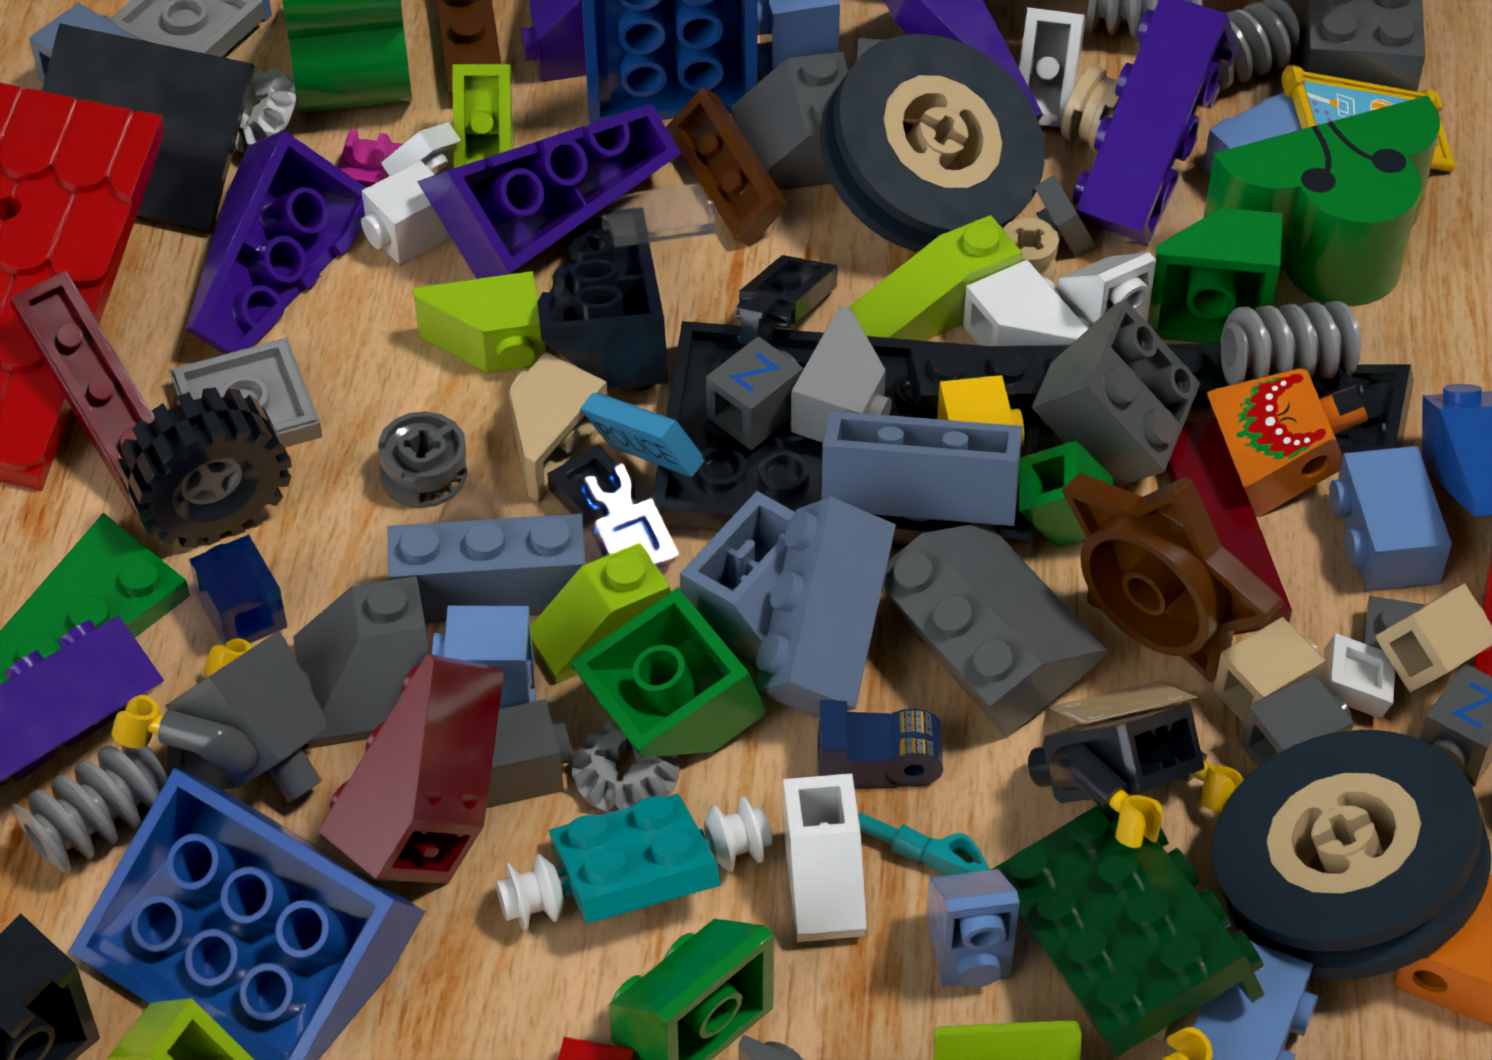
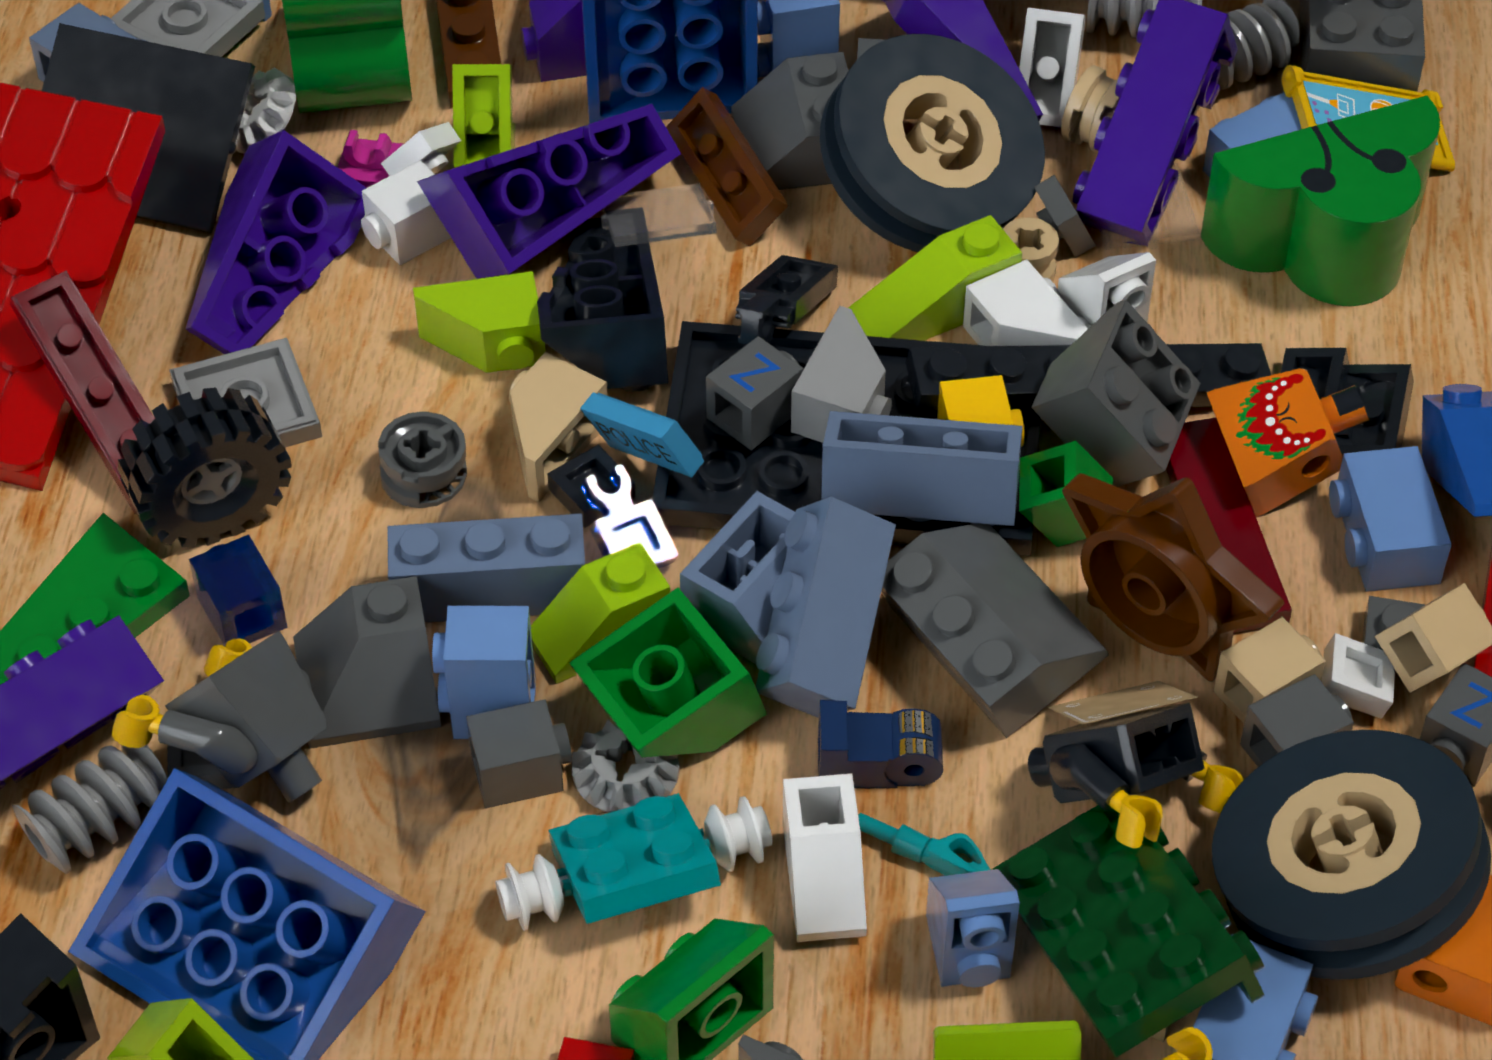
(423, 776): dark red slope -> none
(1211, 270): green slope -> none
(1290, 339): light grey piece -> none

